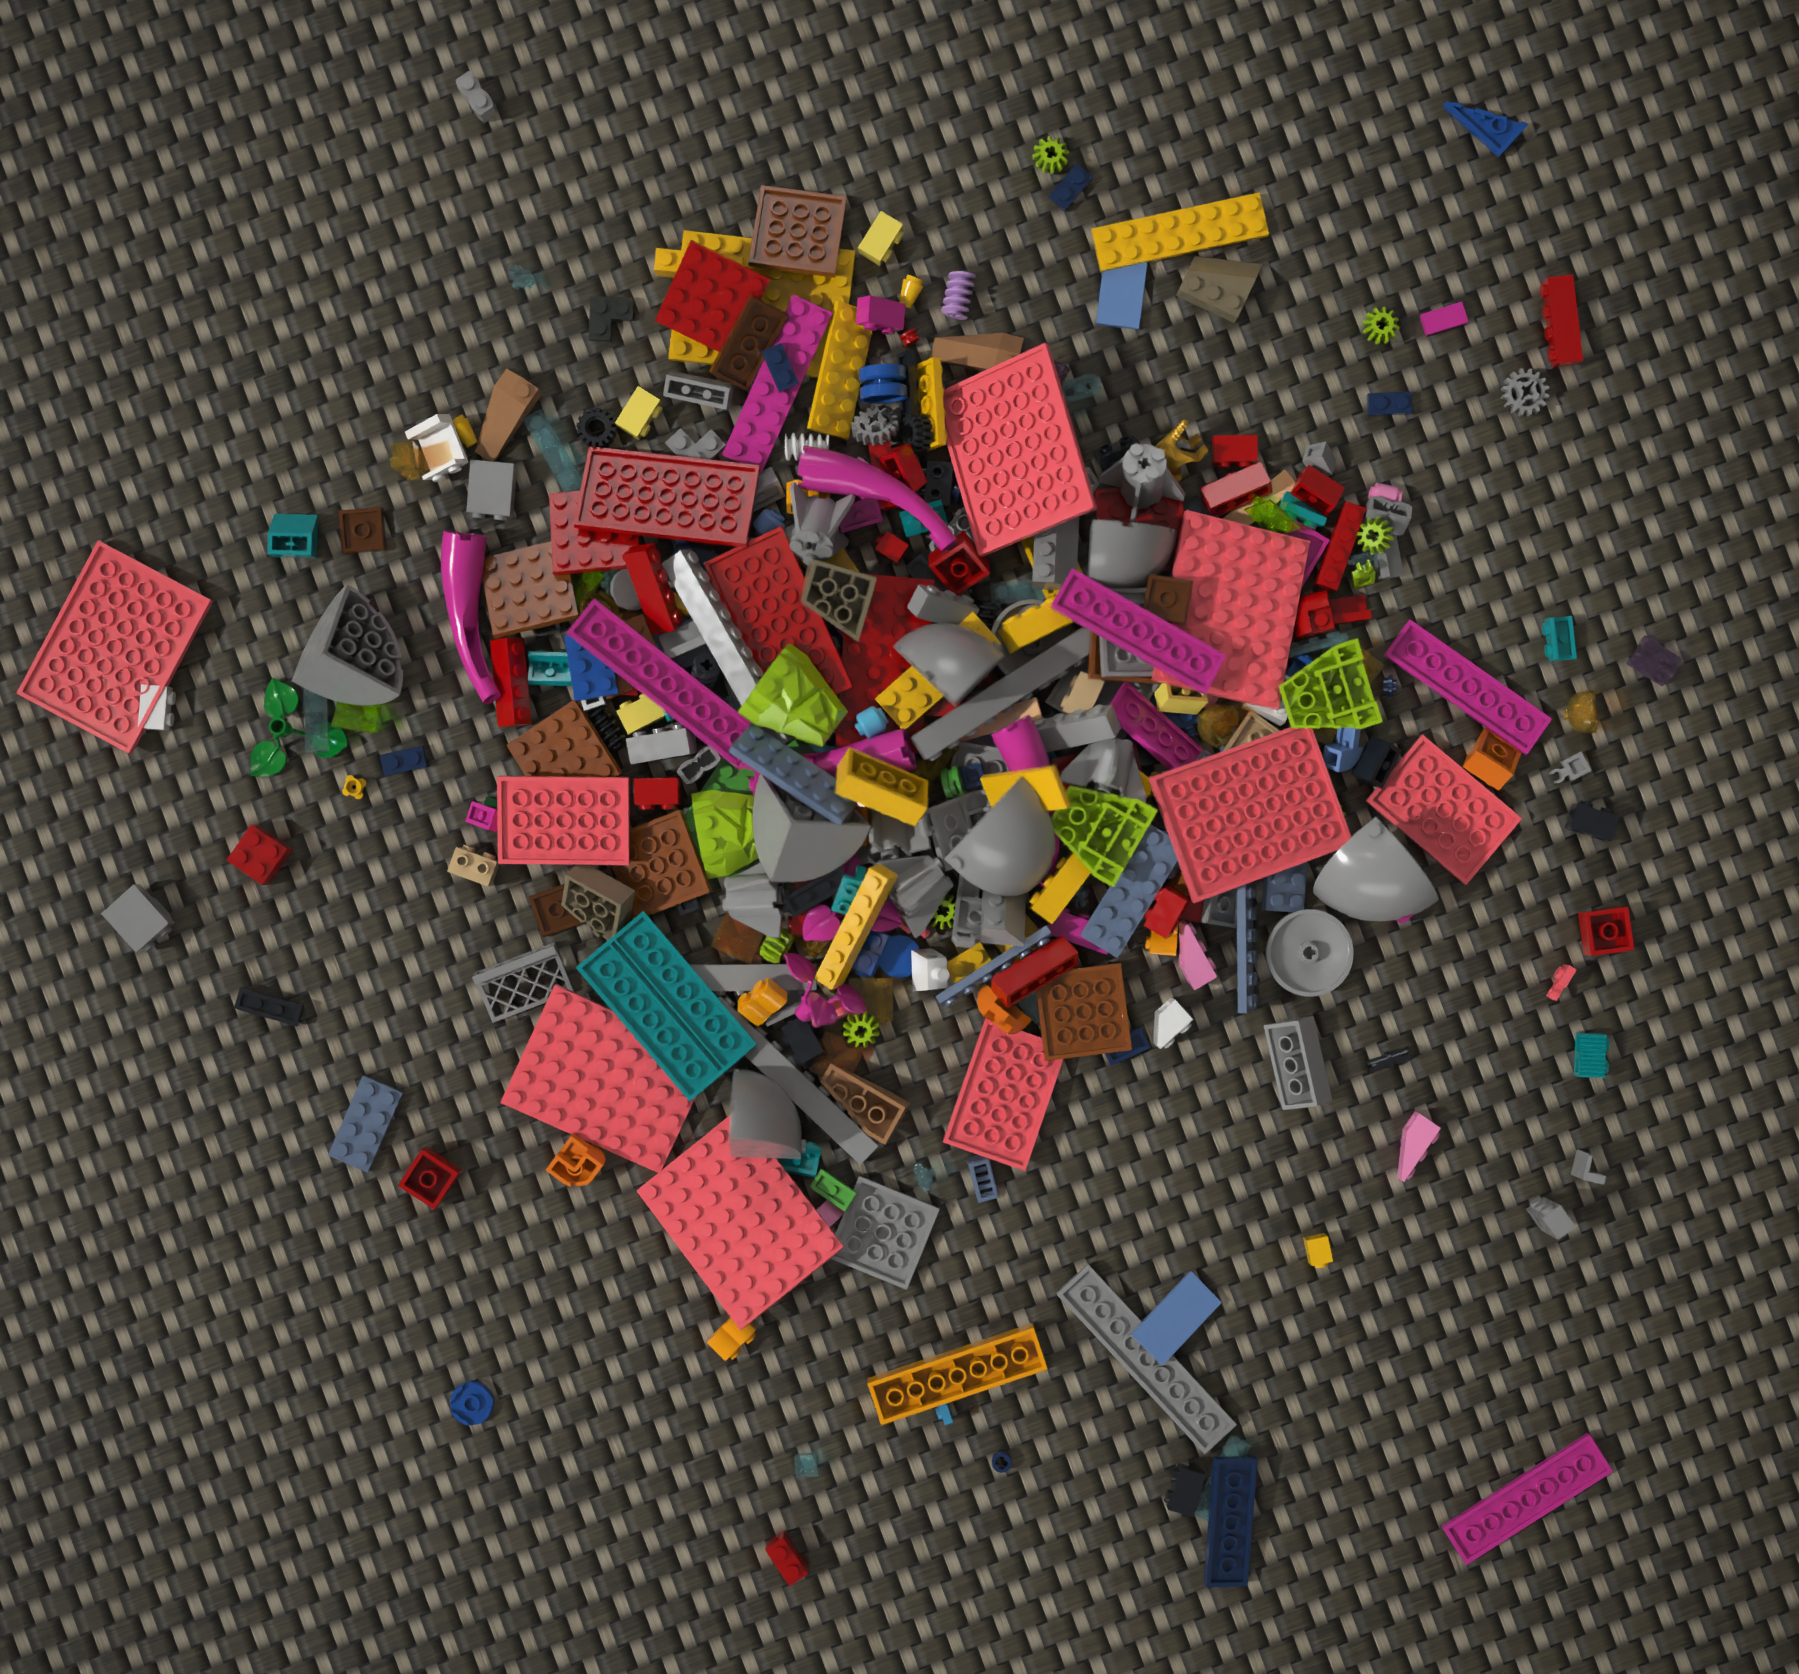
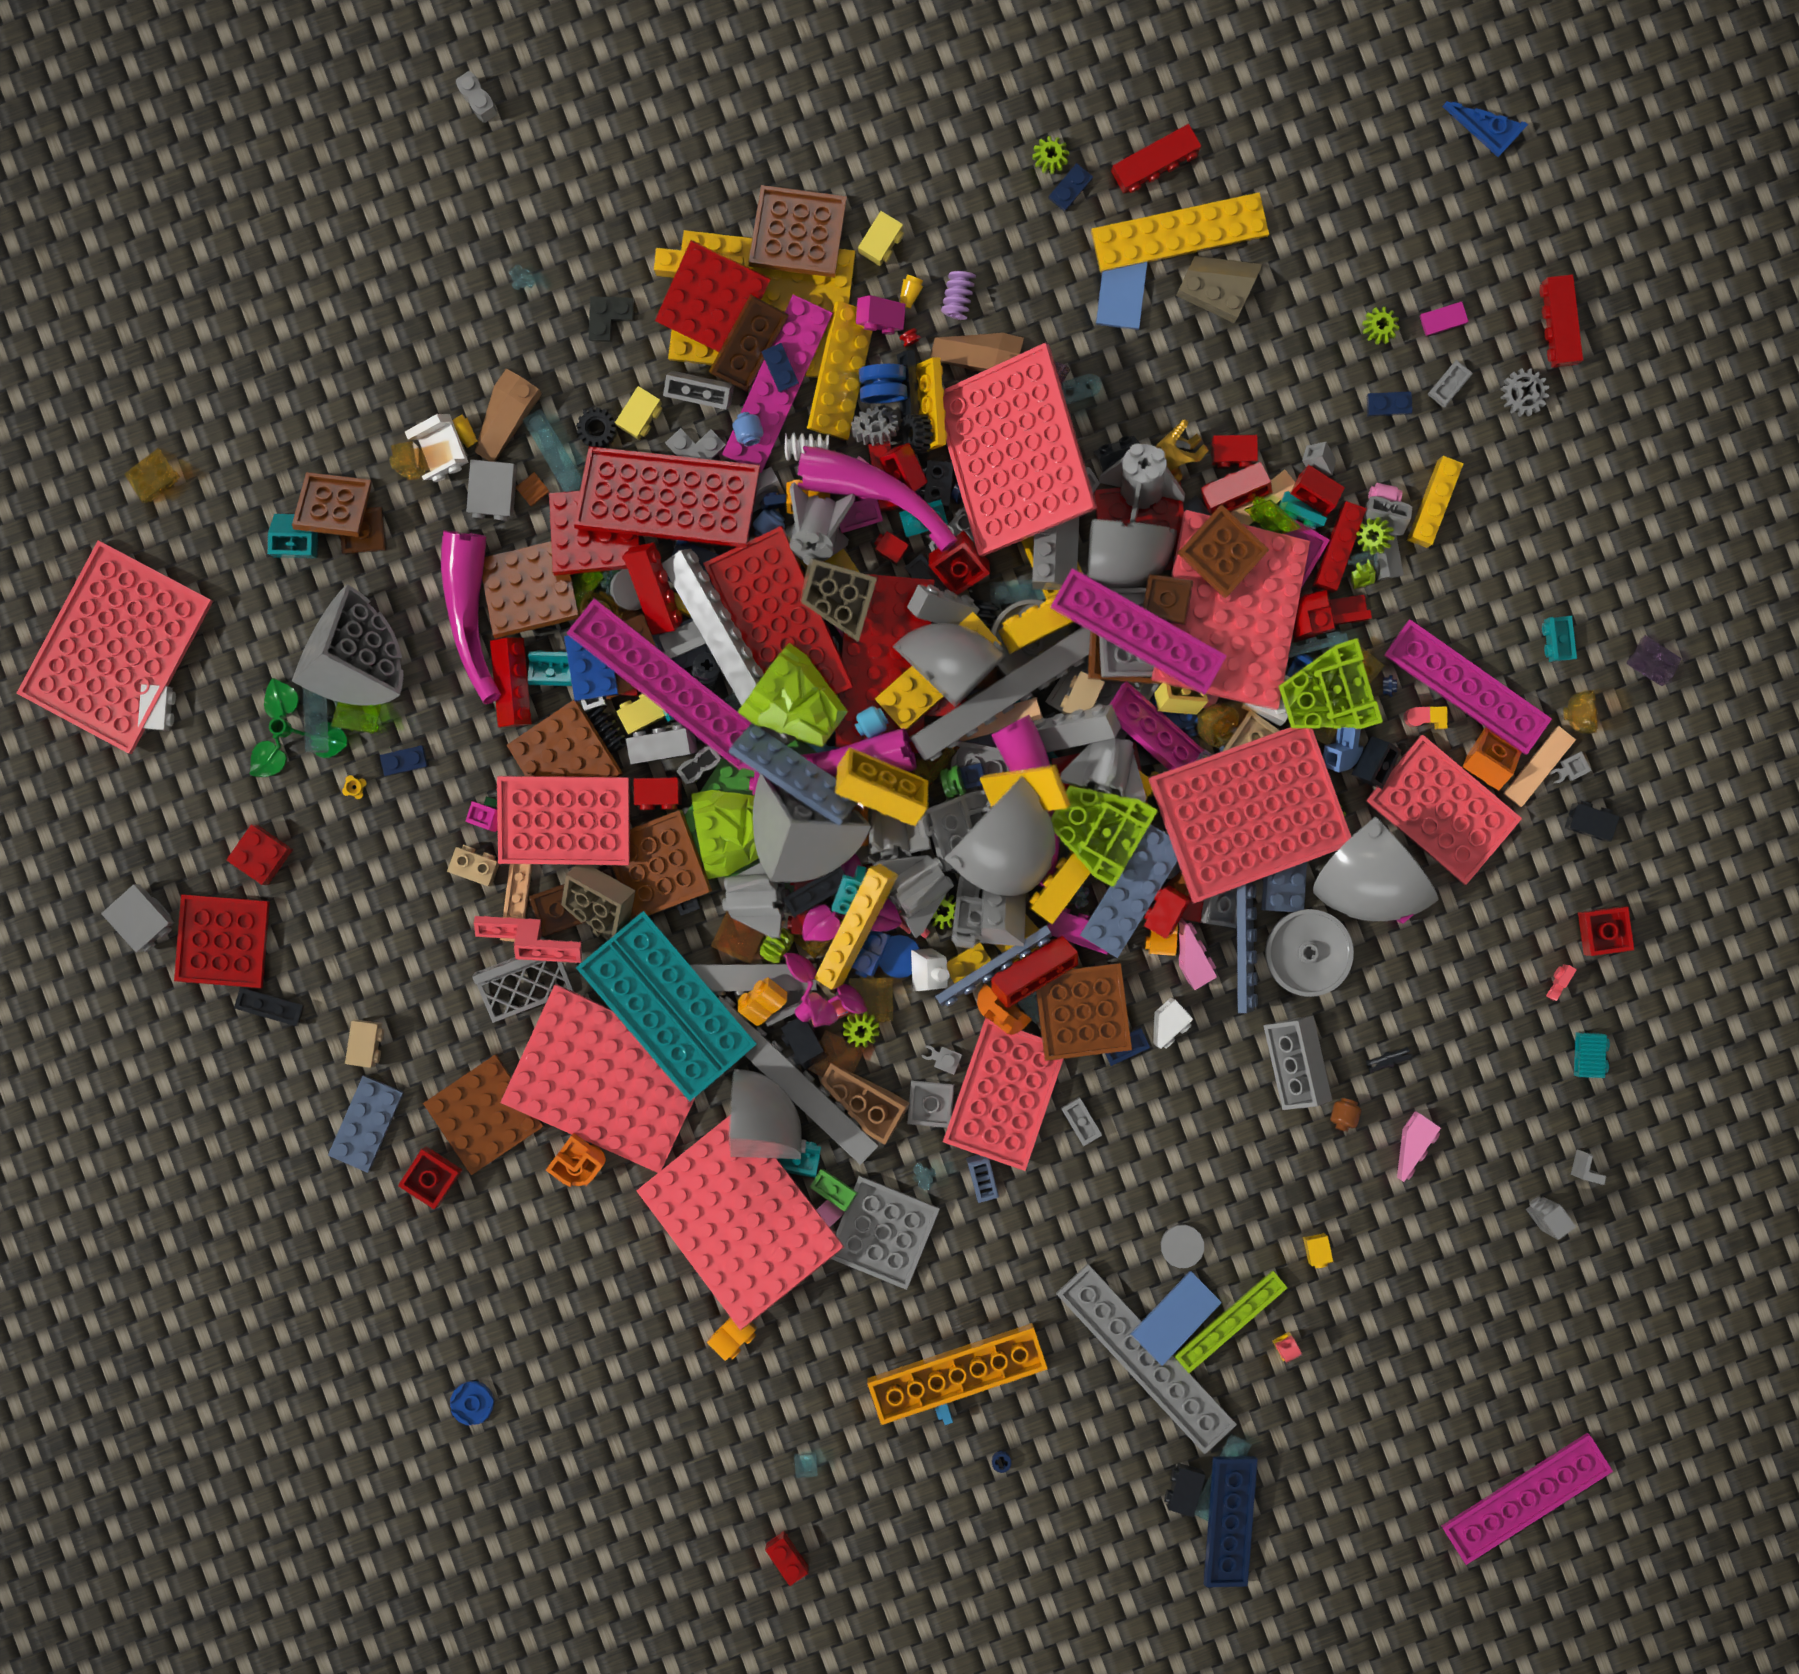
(151, 476): none -> clear yellow hinge
(221, 941): none -> red plate
(332, 504): none -> dark orange plate
(364, 1043): none -> tan brick
(476, 1120): none -> dark orange plate
(517, 892): none -> light nougat tile
(528, 939): none -> coral bracket
(532, 489): none -> dark orange piece
(748, 429): none -> medium blue head
(773, 501): none -> dark blue plate
(930, 1103): none -> light grey tile
(945, 1059): none -> light grey plate
(1081, 1121): none -> light grey plate
(1156, 158): none -> red brick
(1182, 1246): none -> light grey tile
(1223, 551): none -> dark orange plate
(1230, 1321): none -> lime plate
(1287, 1347): none -> coral leg
(1345, 1114): none -> dark orange head
(1427, 715): none -> leg
(1435, 501): none -> yellow brick
(1450, 383): none -> light grey plate
(1539, 766): none -> light nougat tile

